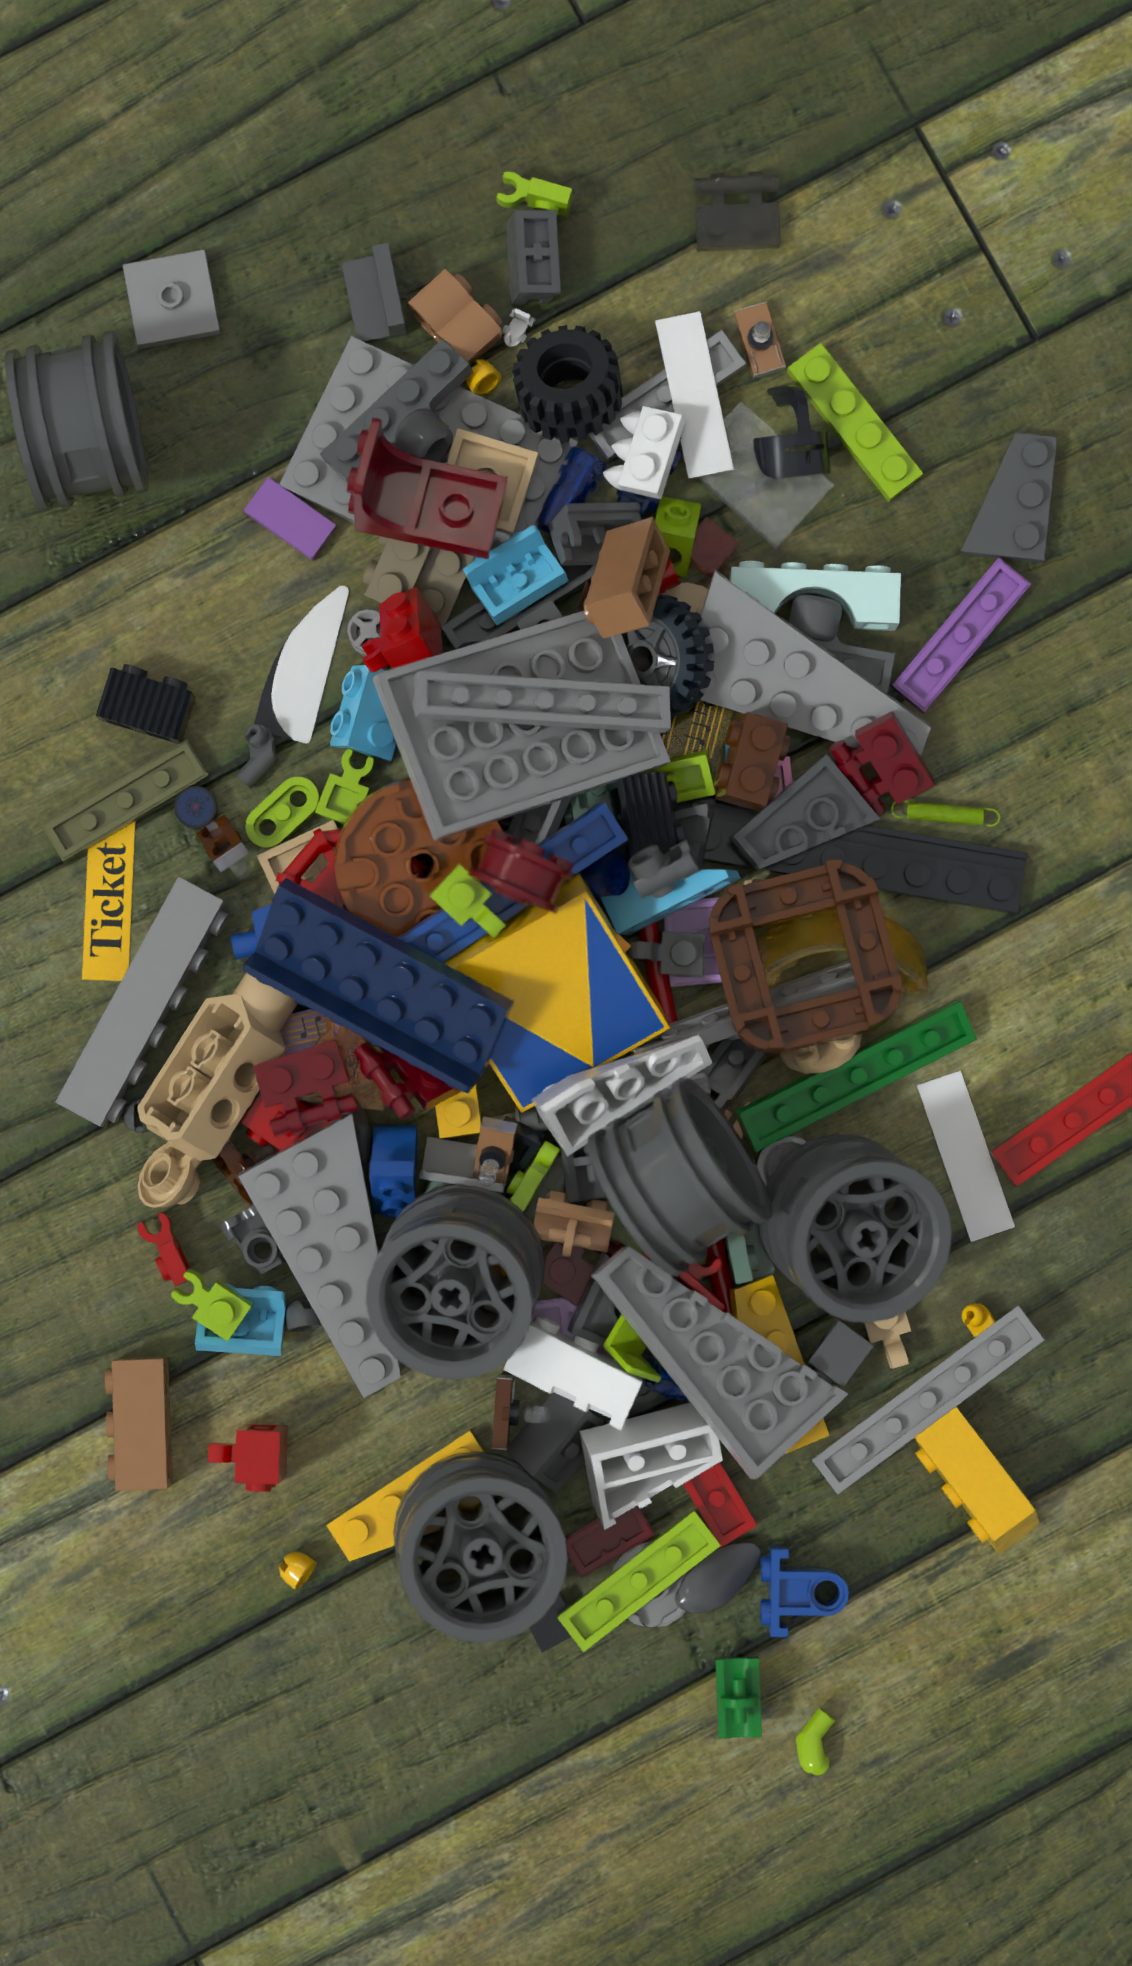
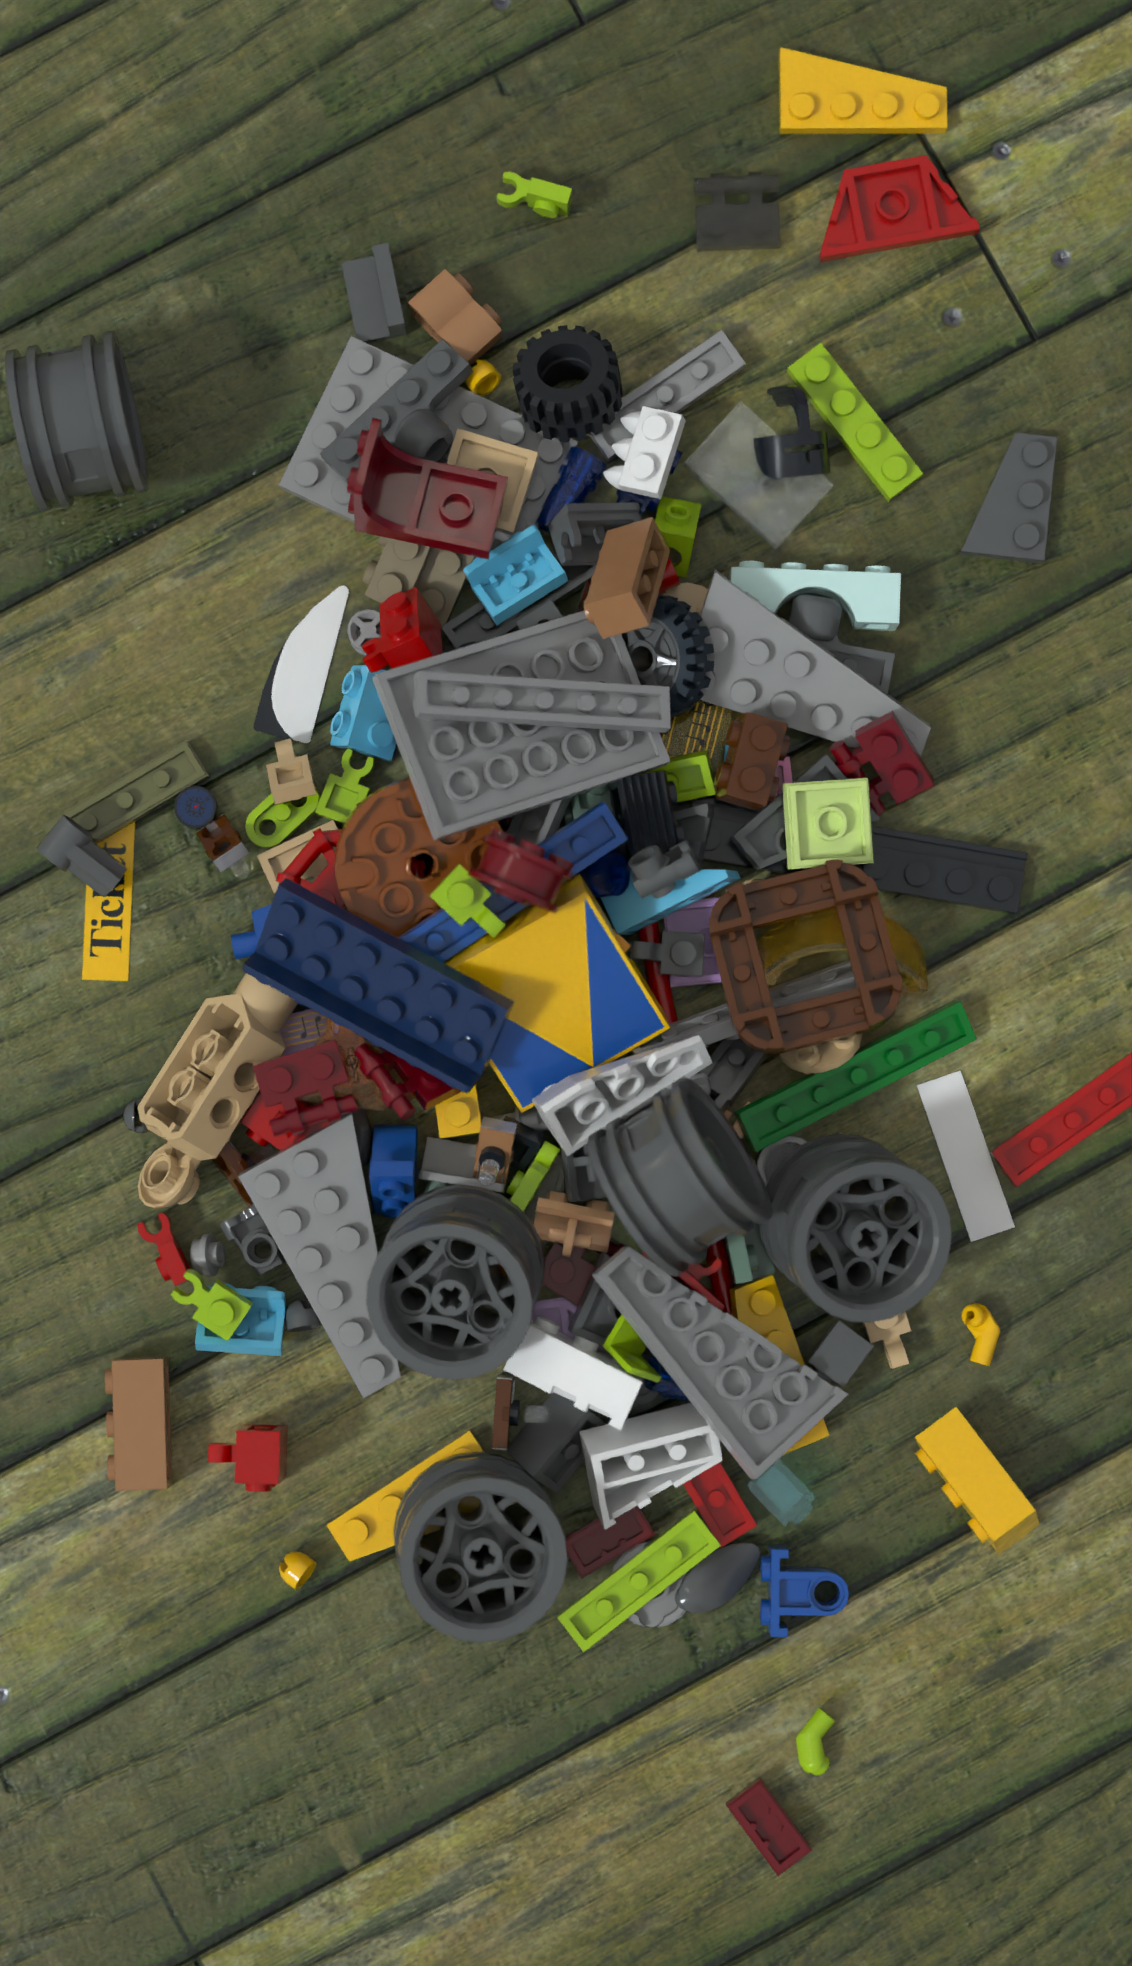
(73, 850): none -> dark grey piece
(142, 1003): light grey brick -> none
(146, 704): black brick -> none
(171, 299): light grey plate -> none
(207, 1254): none -> light grey plate
(262, 754): dark grey arm -> none
(290, 519): medium lavender tile -> none
(290, 776): none -> tan plate
(515, 331): white piece -> none
(533, 256): dark grey hinge -> none
(549, 1629): black tile -> none
(694, 394): white sticker -> none
(711, 547): clear red plate -> none
(738, 1697): green hips -> none
(759, 340): medium nougat piece -> none
(768, 1826): none -> dark red plate
(783, 1493): none -> clear light blue brick
(827, 822): none -> yellowish green tile
(845, 98): none -> yellow wing
(893, 209): none -> red wing
(928, 1399): light grey plate -> none
(946, 813): lime piece -> none
(960, 635): medium lavender tile -> none

